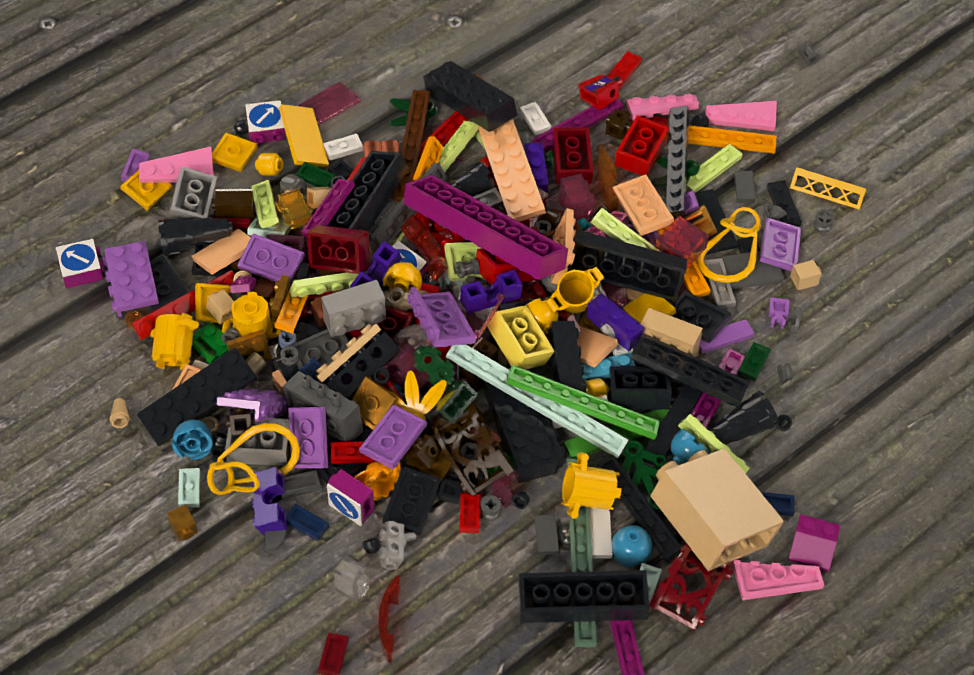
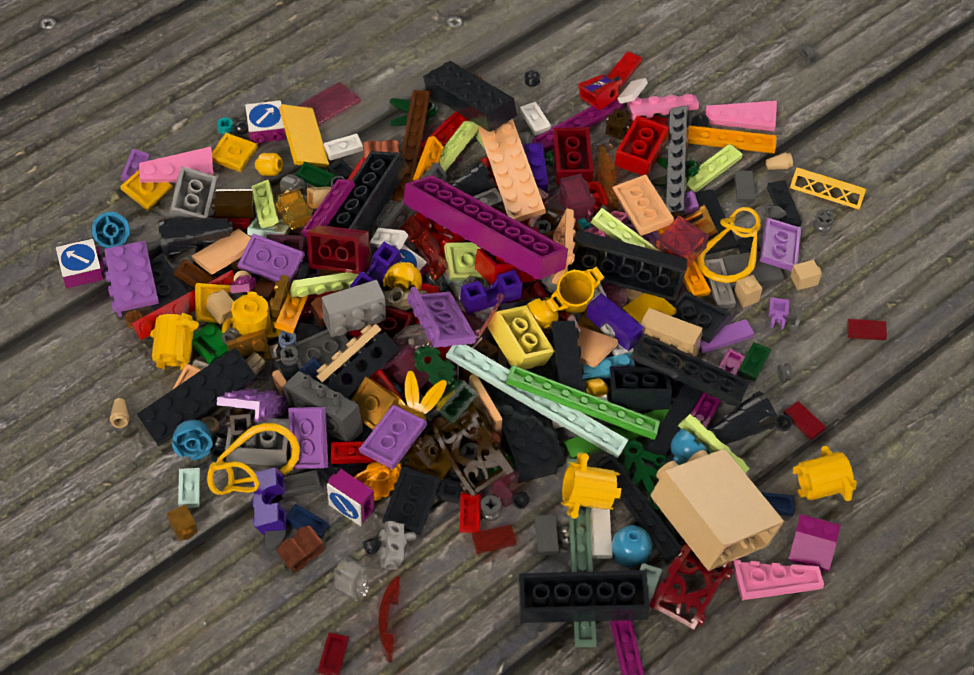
(110, 230): none -> dark azure cylinder
(192, 274): none -> reddish brown tile
(225, 121): none -> teal bush
(301, 548): none -> copper brick
(385, 373): black hinge -> none
(392, 237): none -> white plate
(467, 268): dark grey bush -> none
(486, 405): none -> light nougat tile
(493, 539): none -> clear red tile
(528, 78): none -> black bush
(599, 194): none -> red plate
(632, 90): none -> white tile
(747, 291): none -> tan brick
(780, 162): none -> tan cone
(805, 420): none -> dark red tile
(825, 476): none -> yellow container
(867, 329): none -> dark red tile

